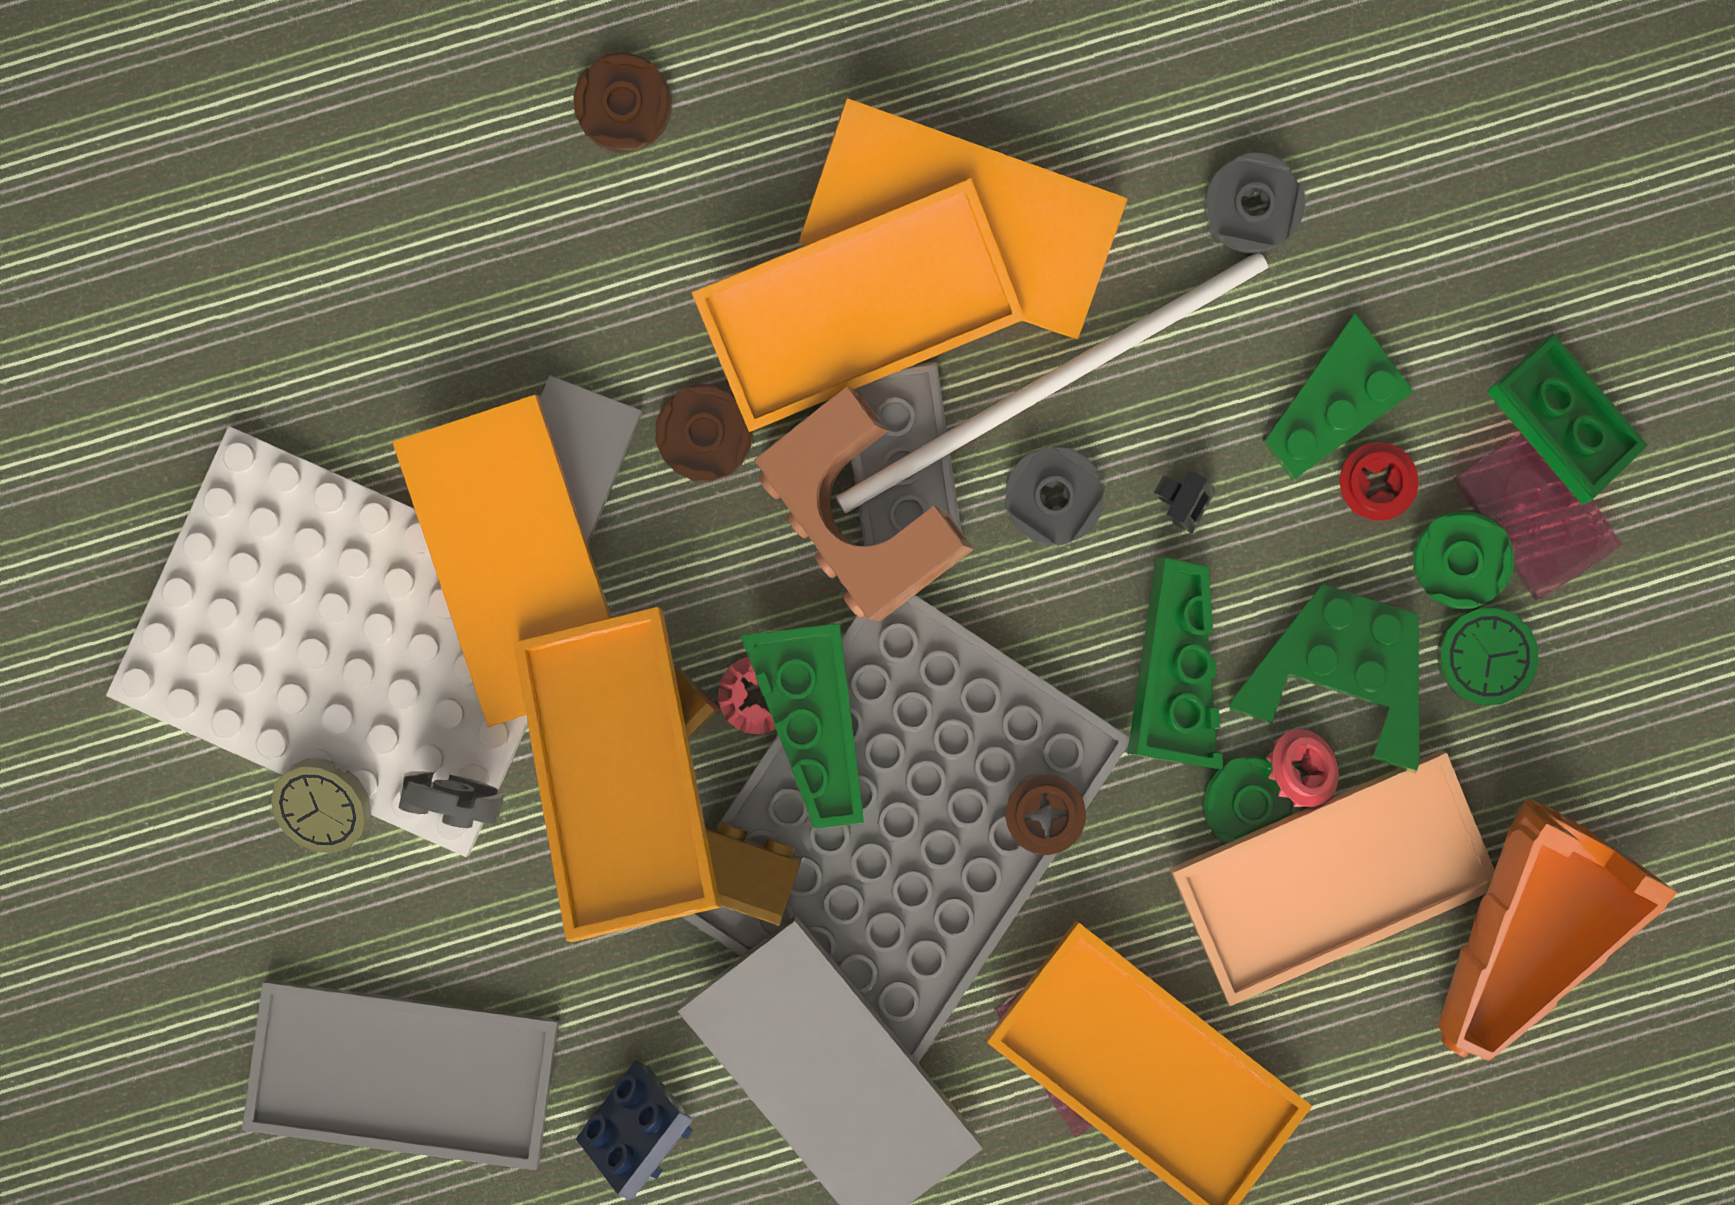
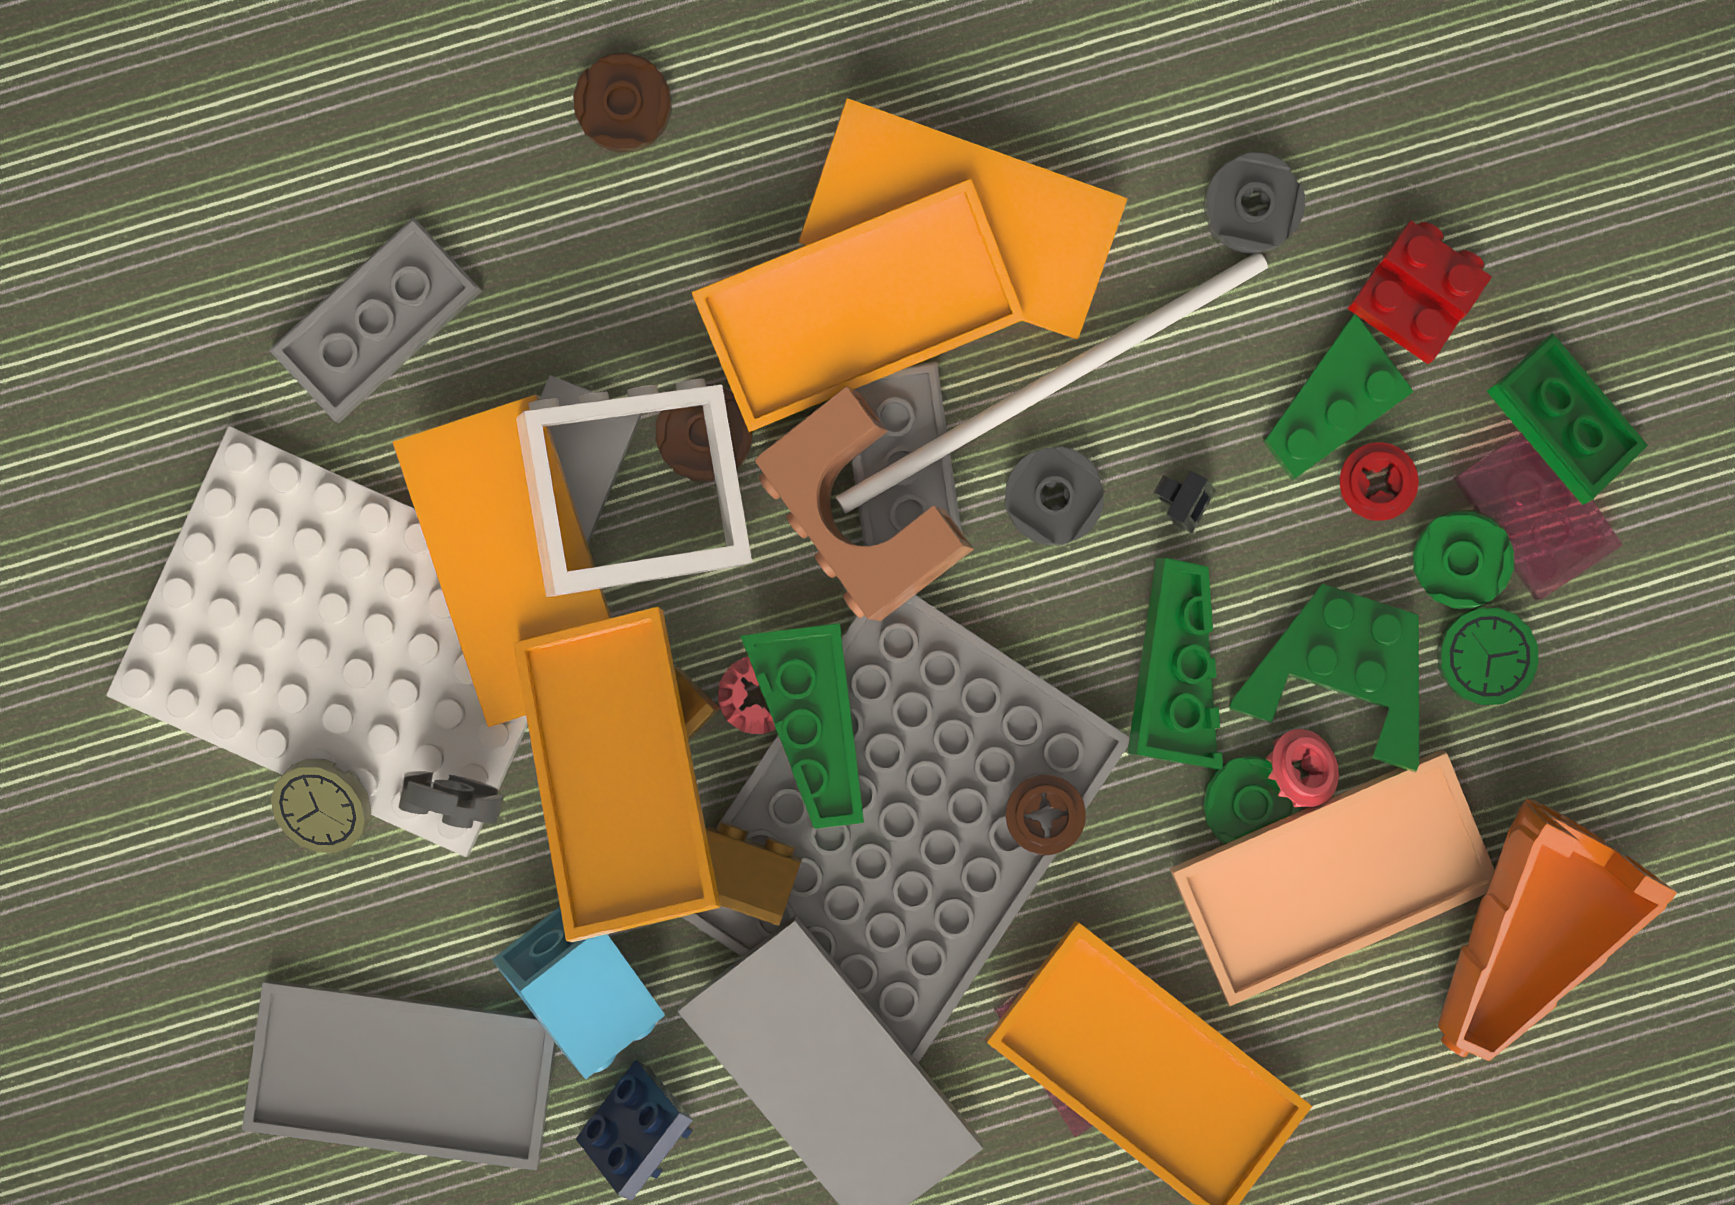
(375, 320): none -> light grey tile
(579, 993): none -> medium azure slope
(639, 400): none -> white window
(1420, 290): none -> red plate

